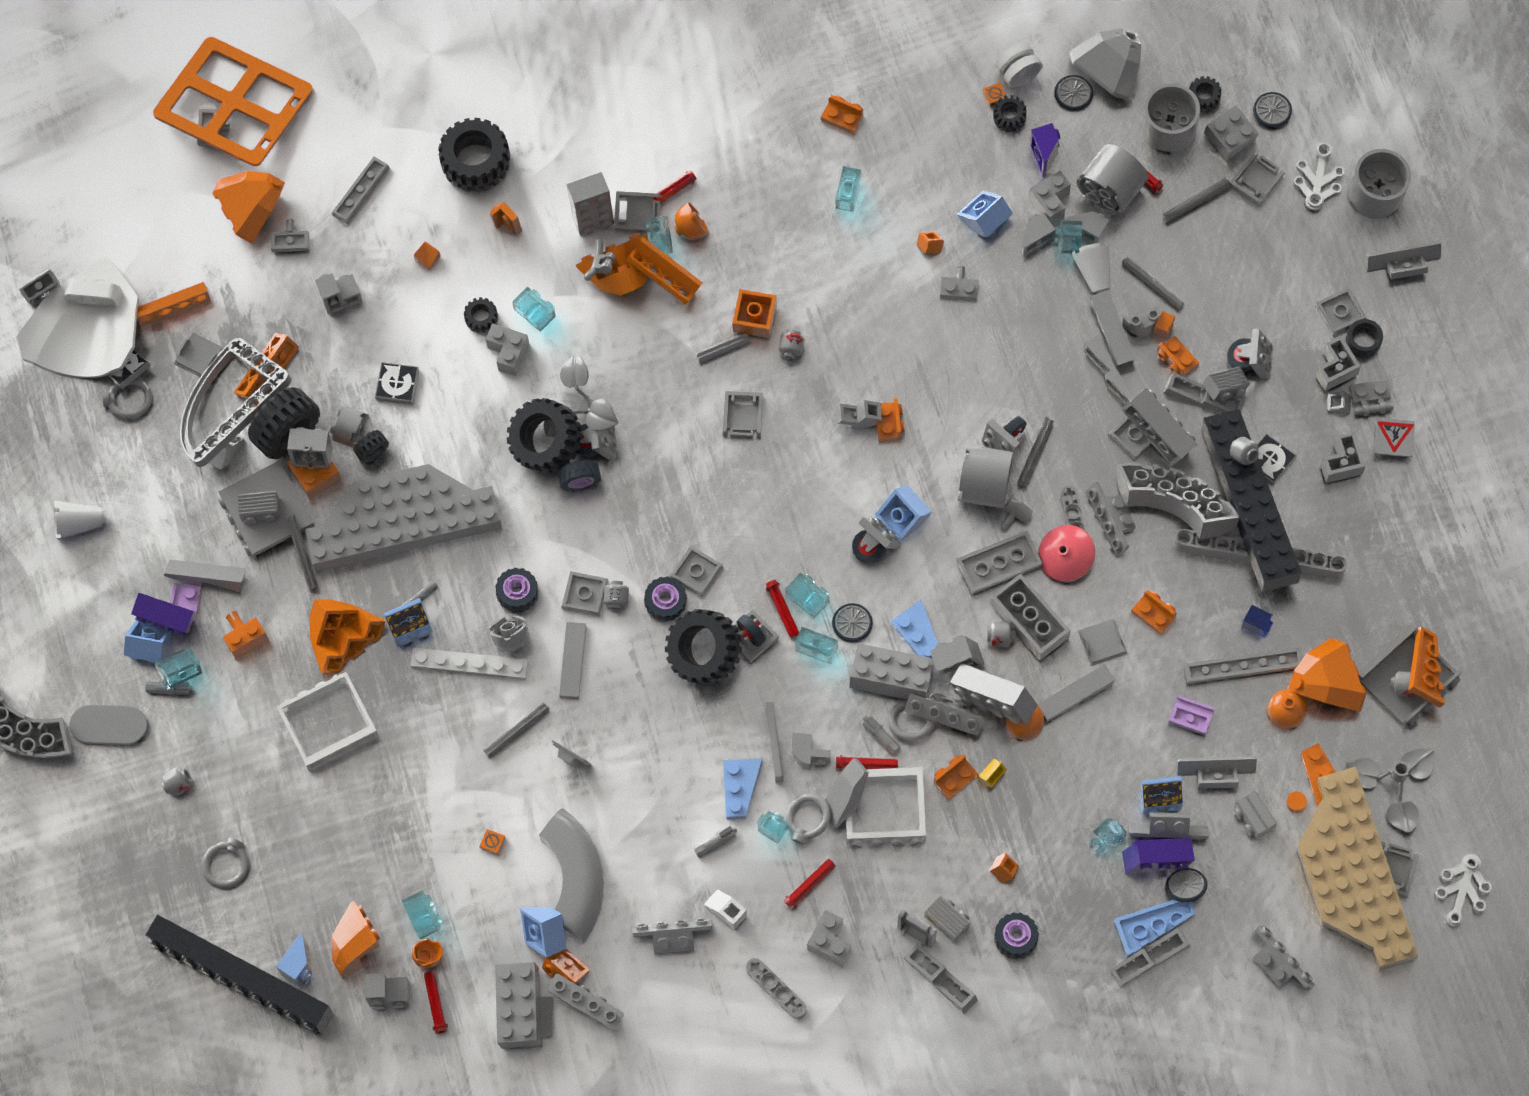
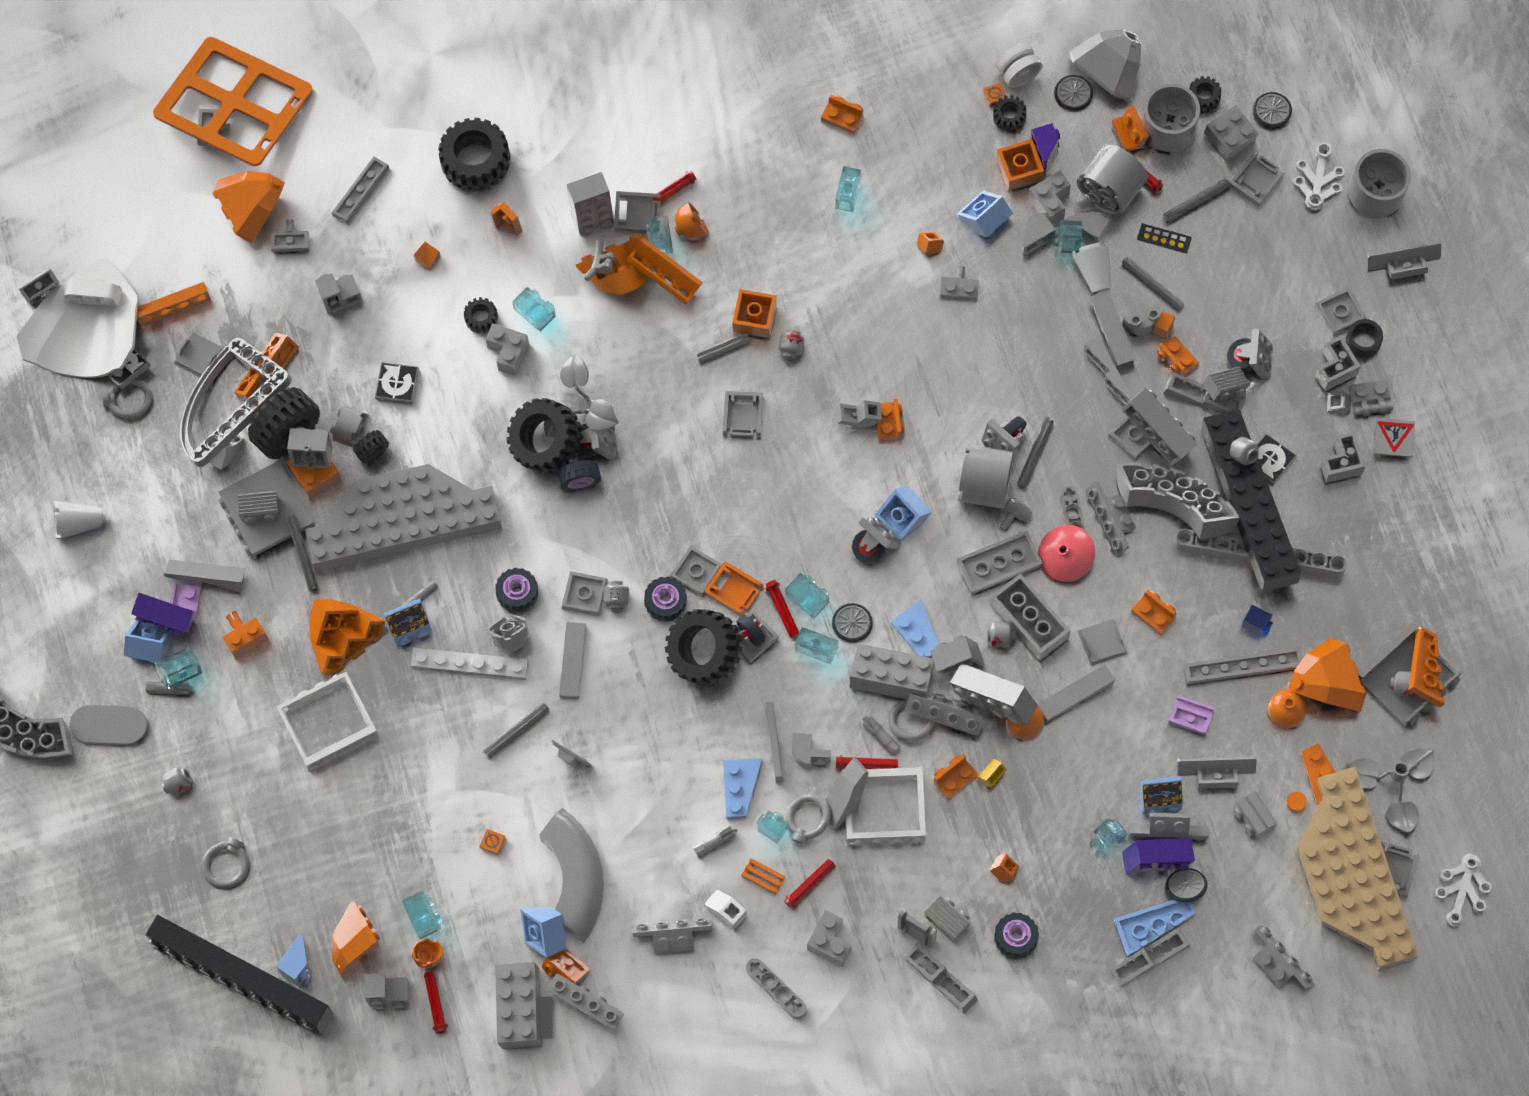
(737, 591): none -> orange container
(766, 869): none -> orange tile
(1020, 164): none -> orange brick
(1130, 129): none -> orange bracket
(1164, 238): none -> black sticker

